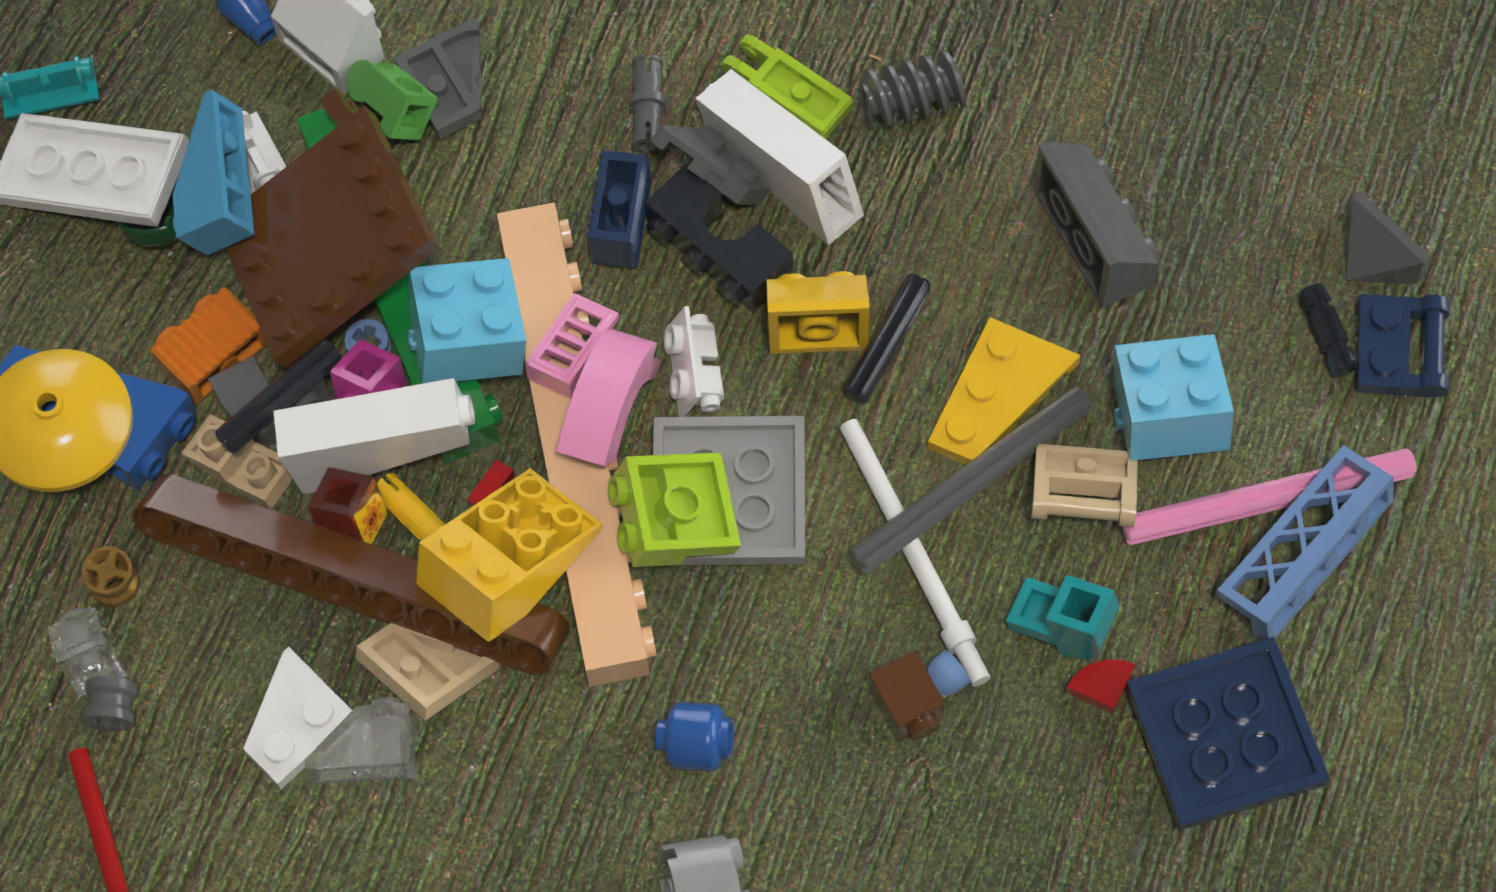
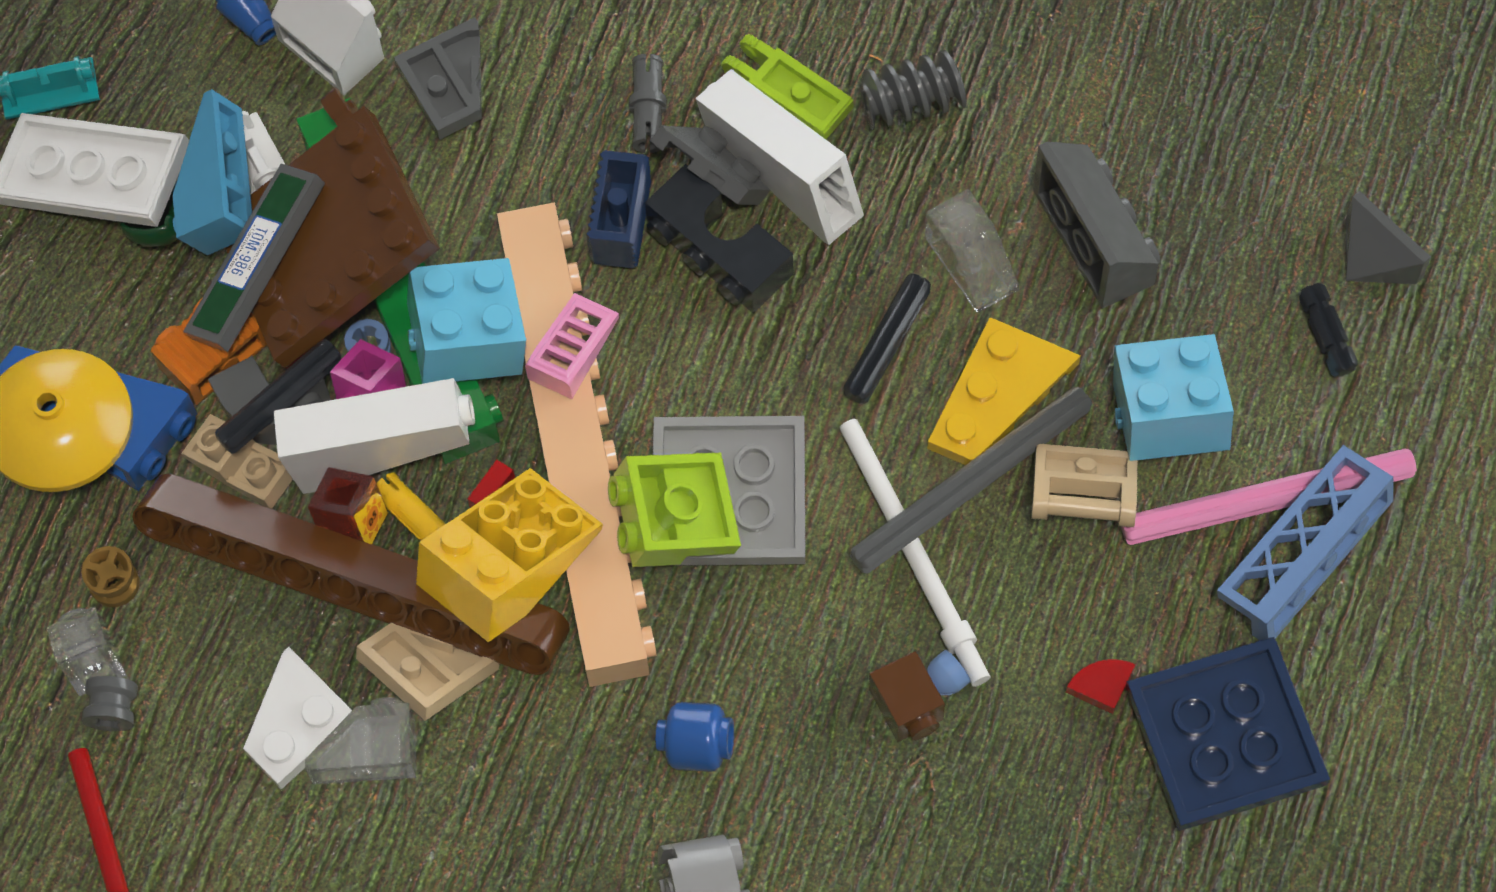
(254, 257): none -> tile
(394, 95): bright green leg -> none
(605, 396): bright pink arch -> none
(689, 343): white hinge -> none
(818, 313): yellow slope -> none
(970, 250): none -> clear slope
(1068, 616): teal brick -> none
(1385, 345): dark blue plate -> none

